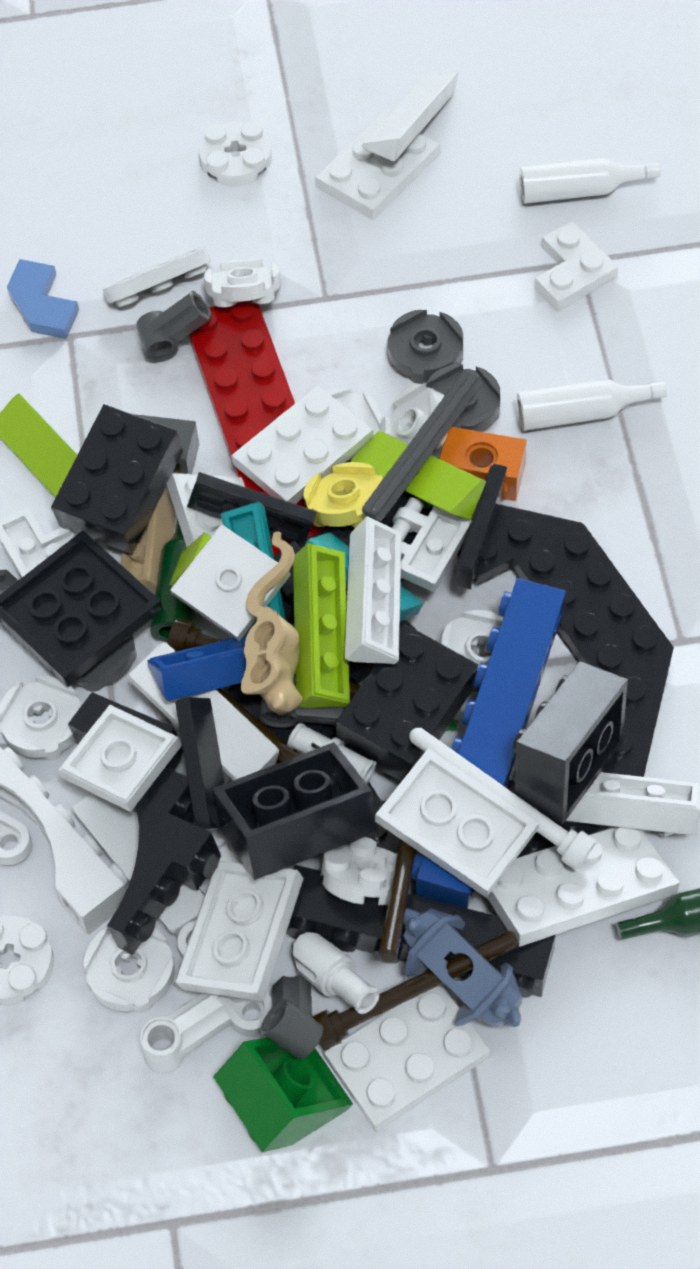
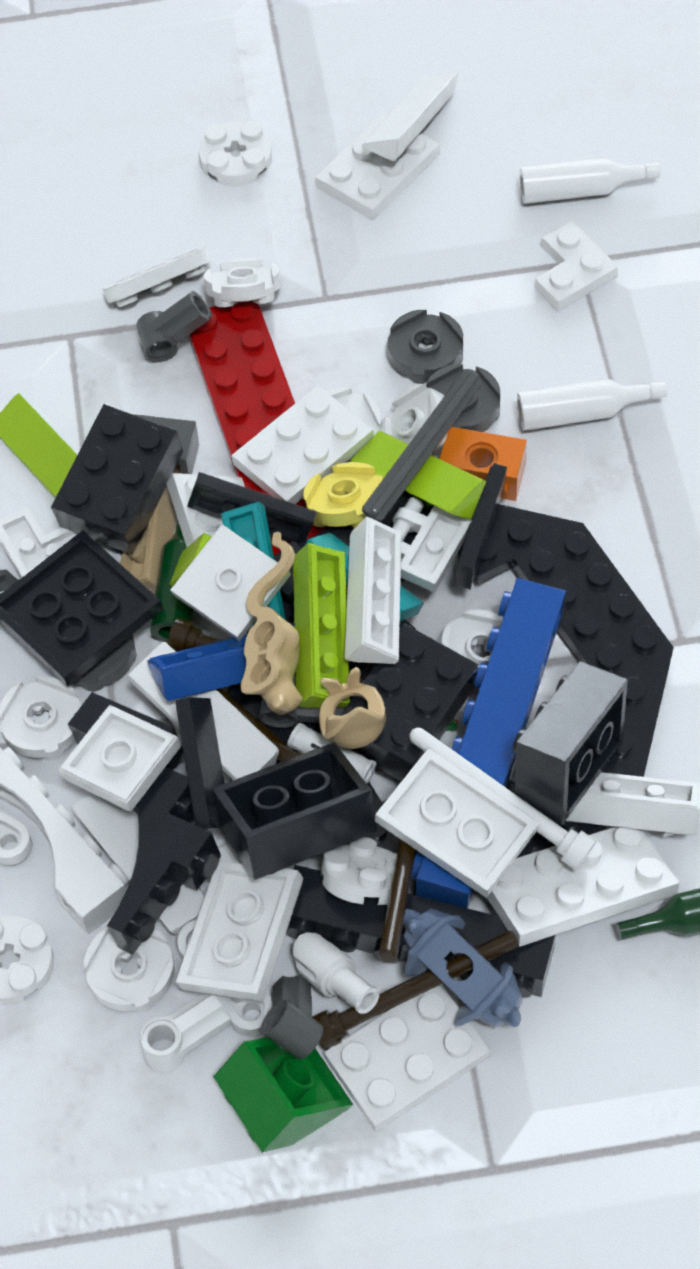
(41, 312): medium blue tile -> none
(358, 726): none -> tan piece

